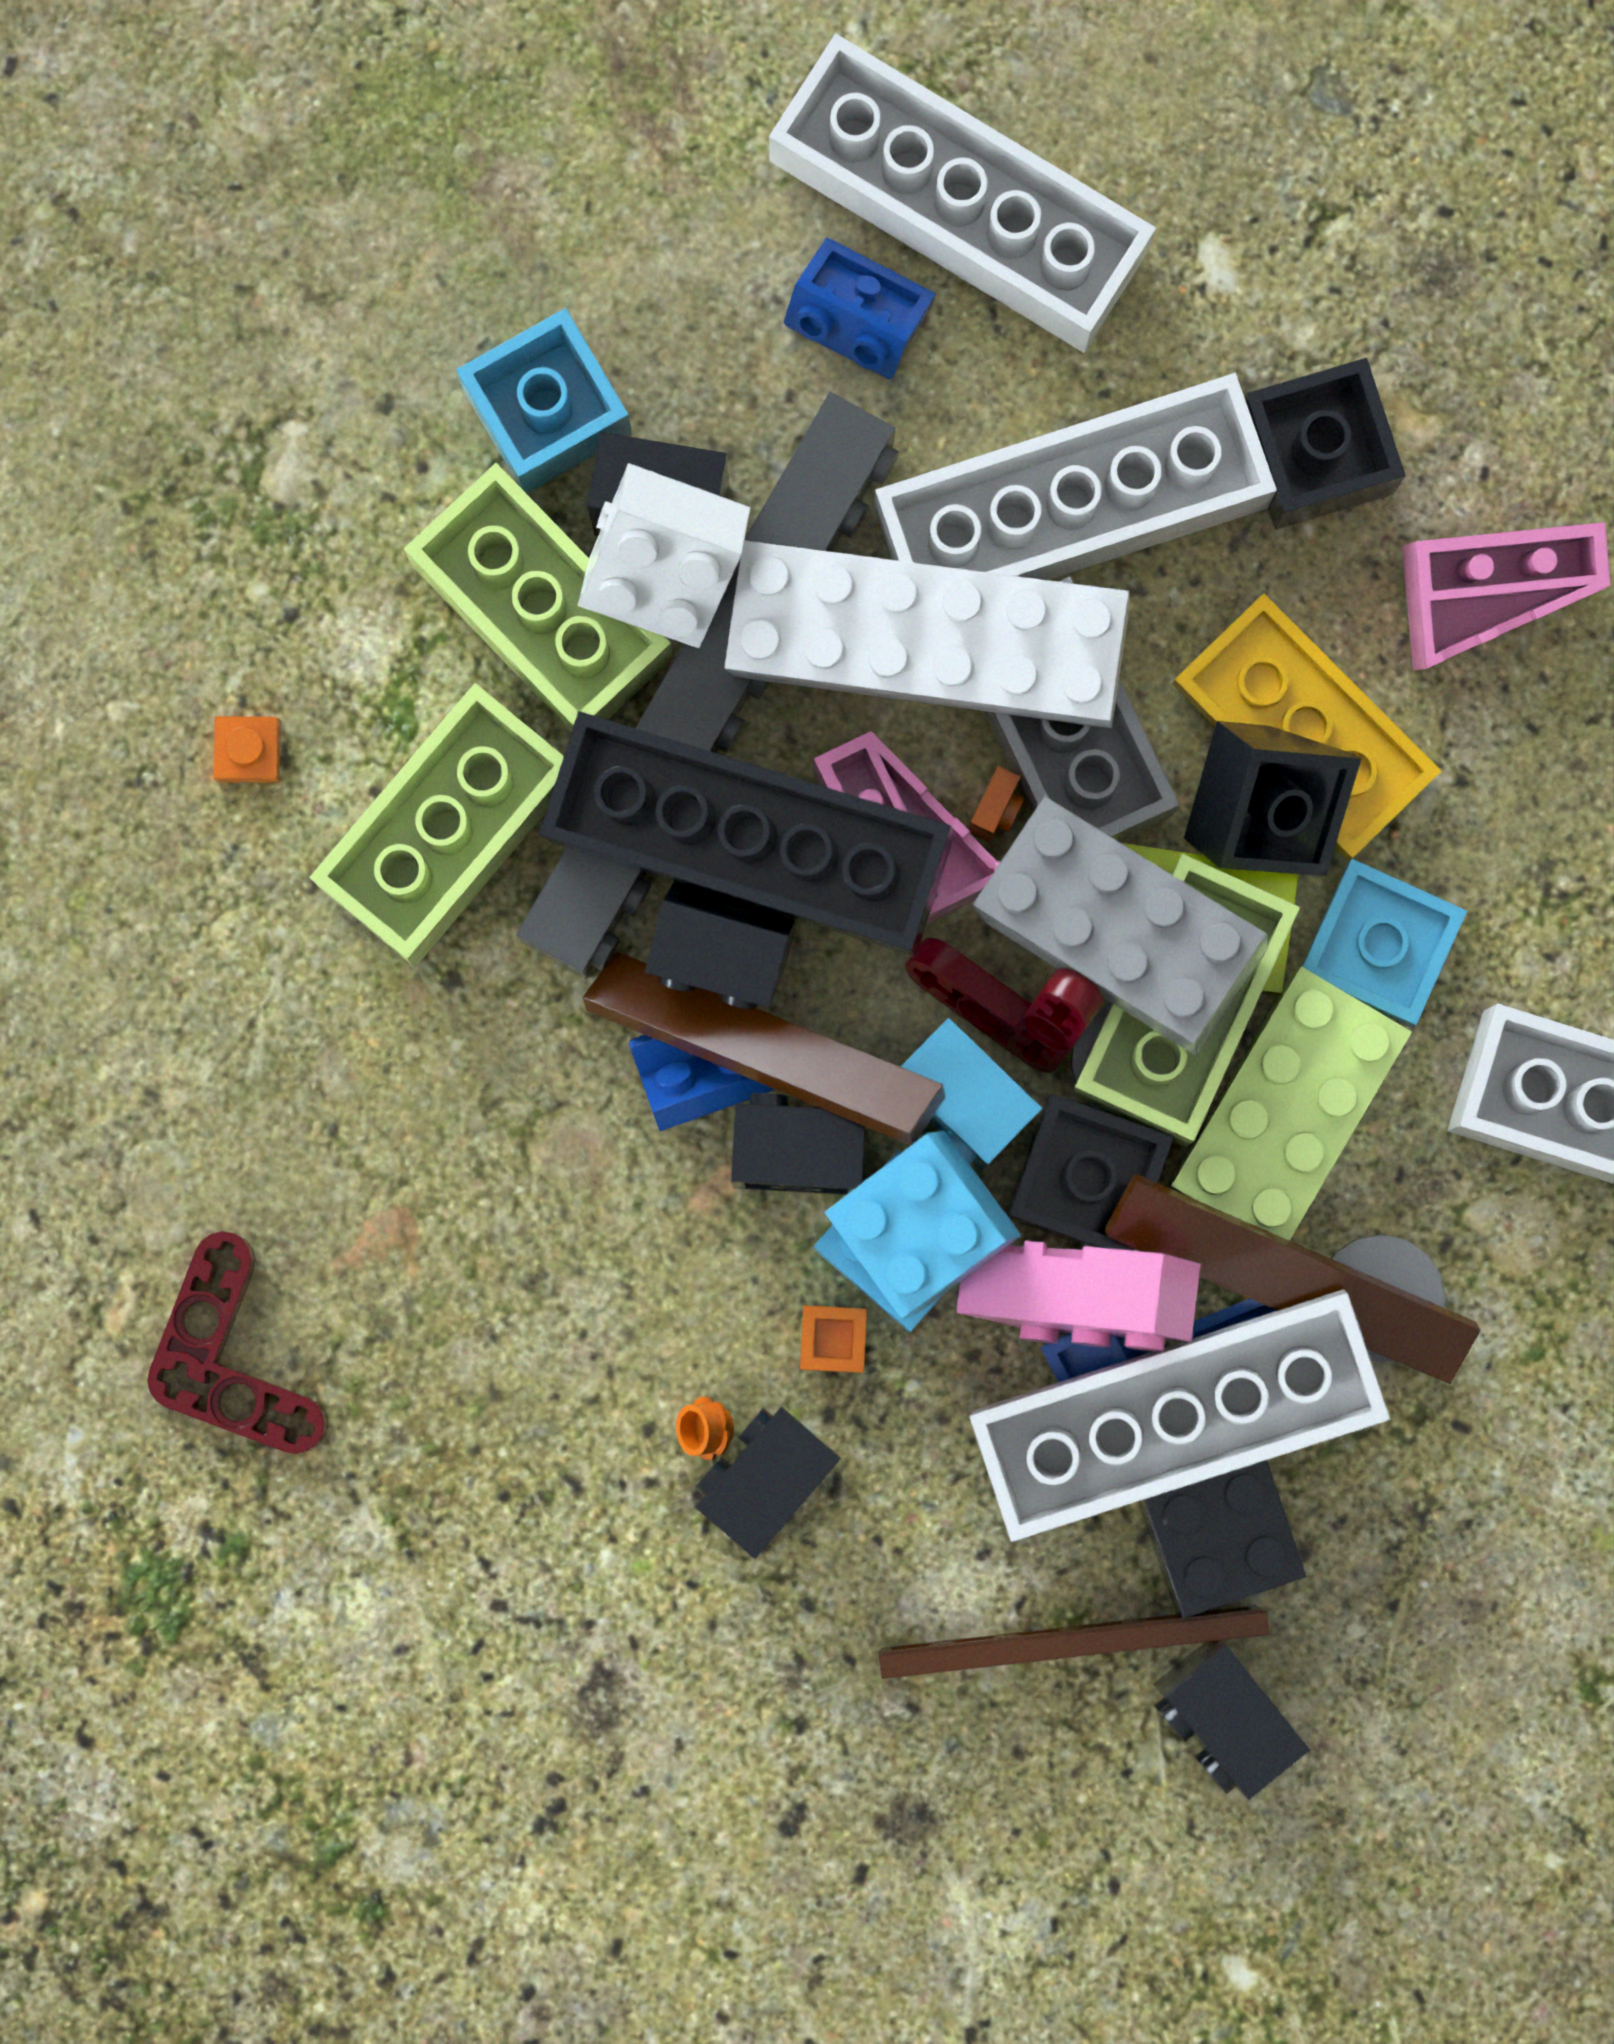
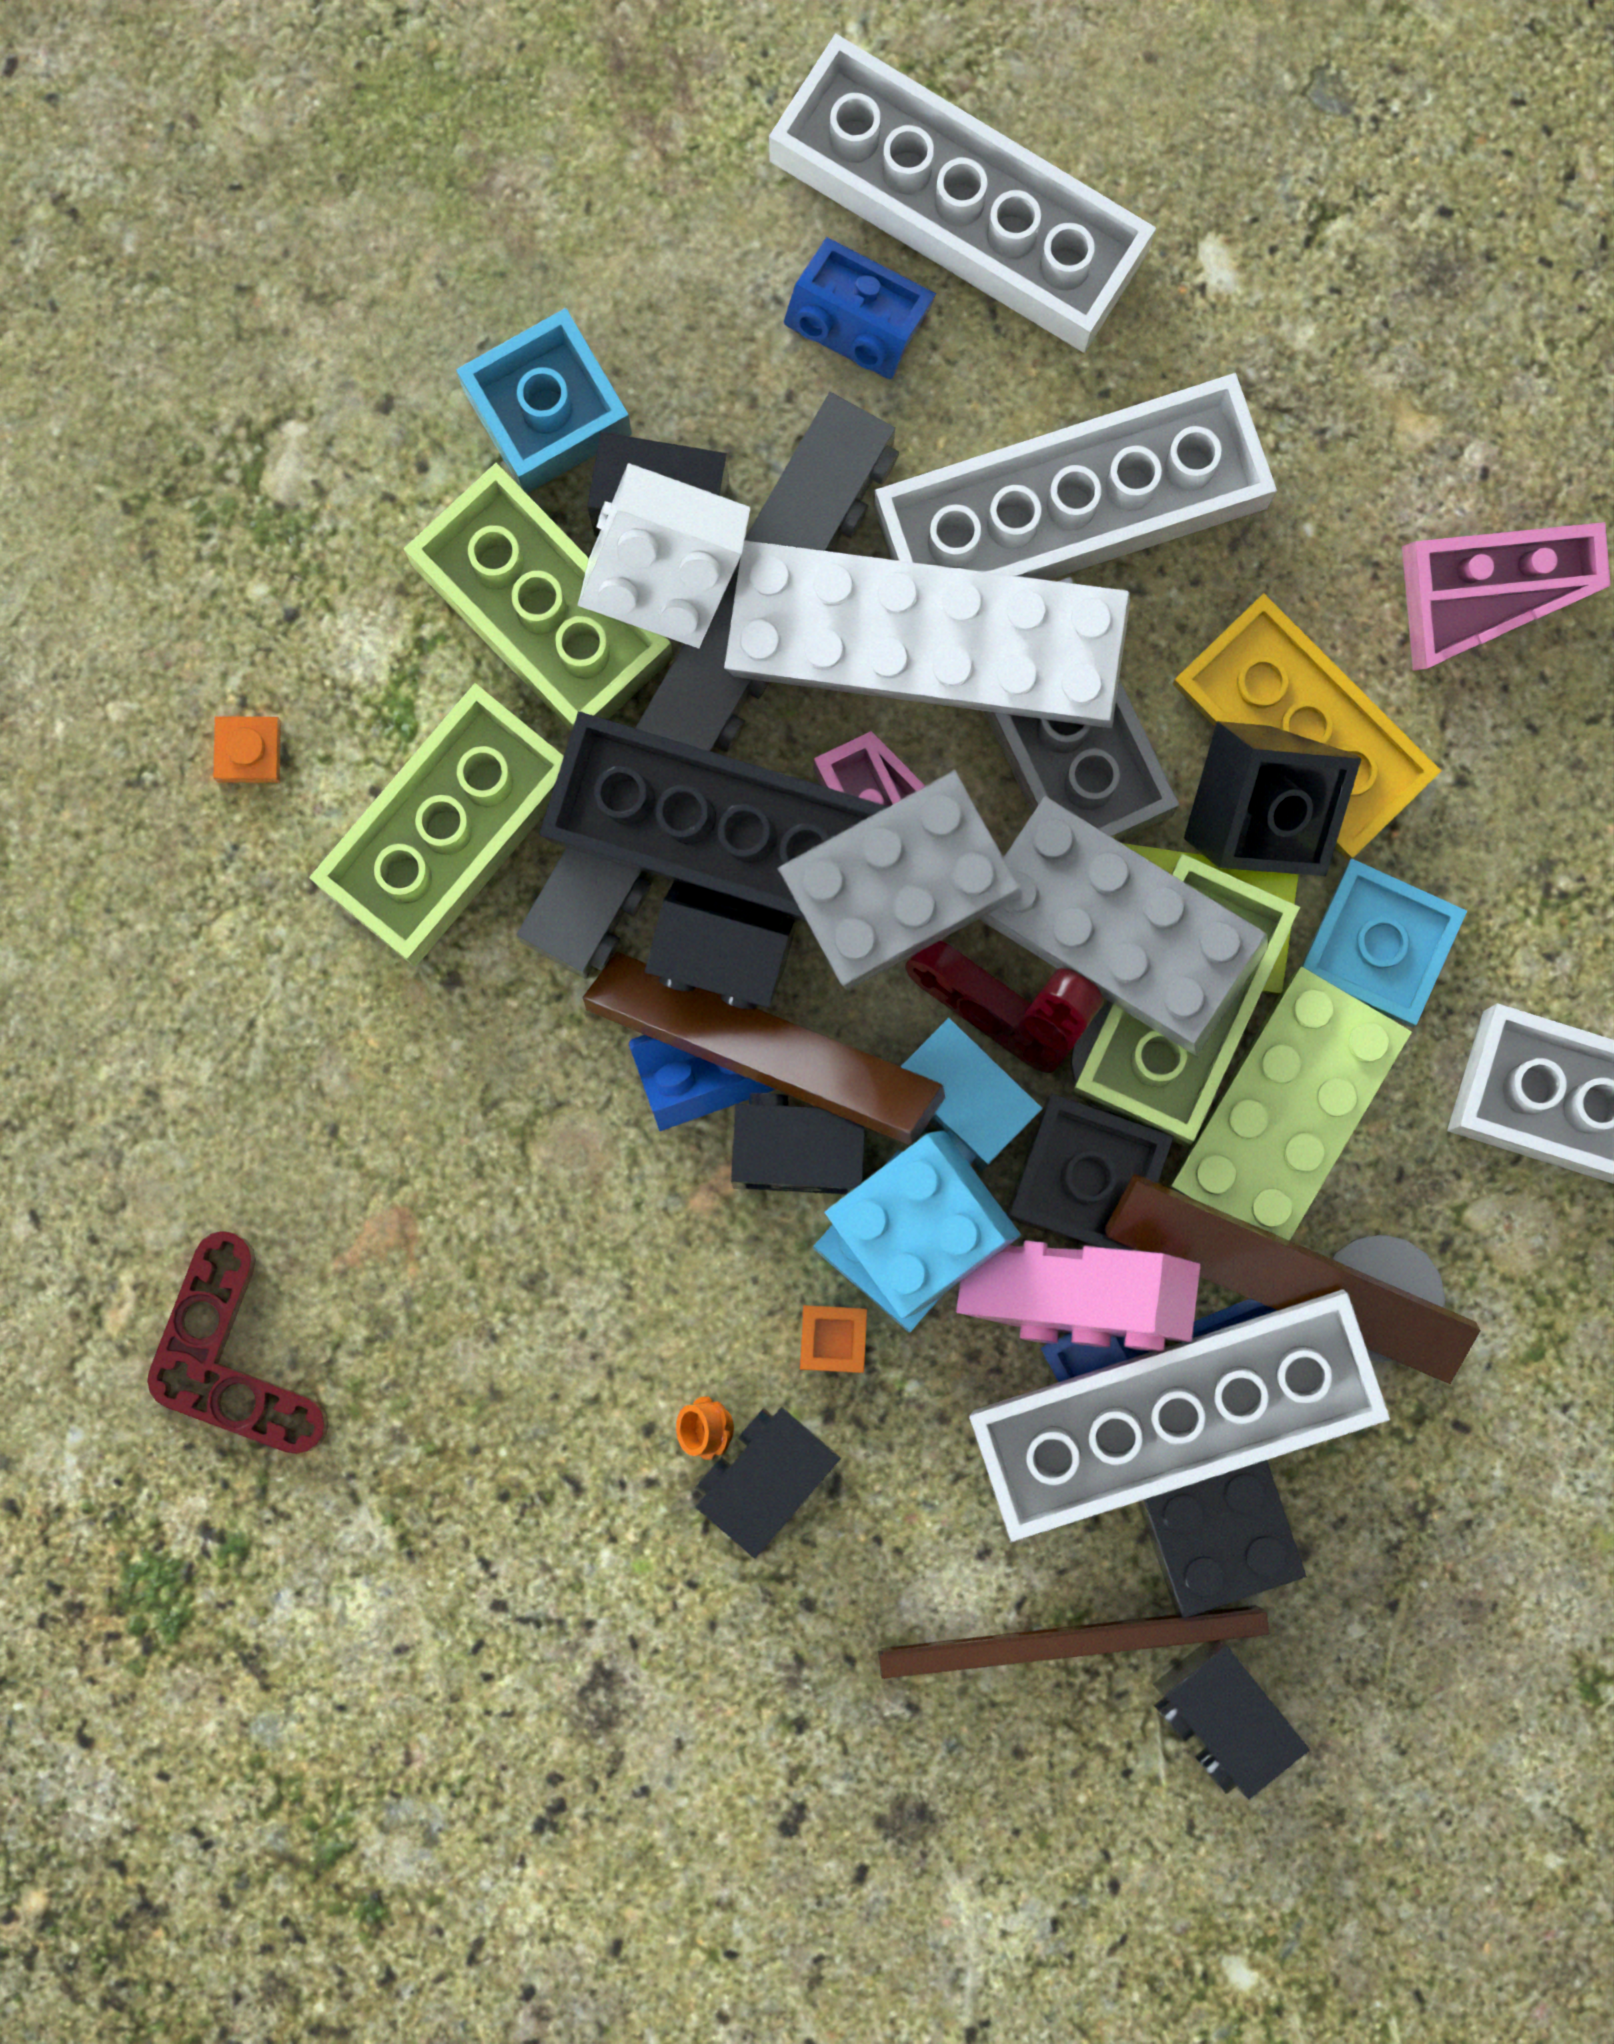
(900, 881): none -> light grey brick
(998, 805): orange plate -> none
(1325, 442): black brick -> none

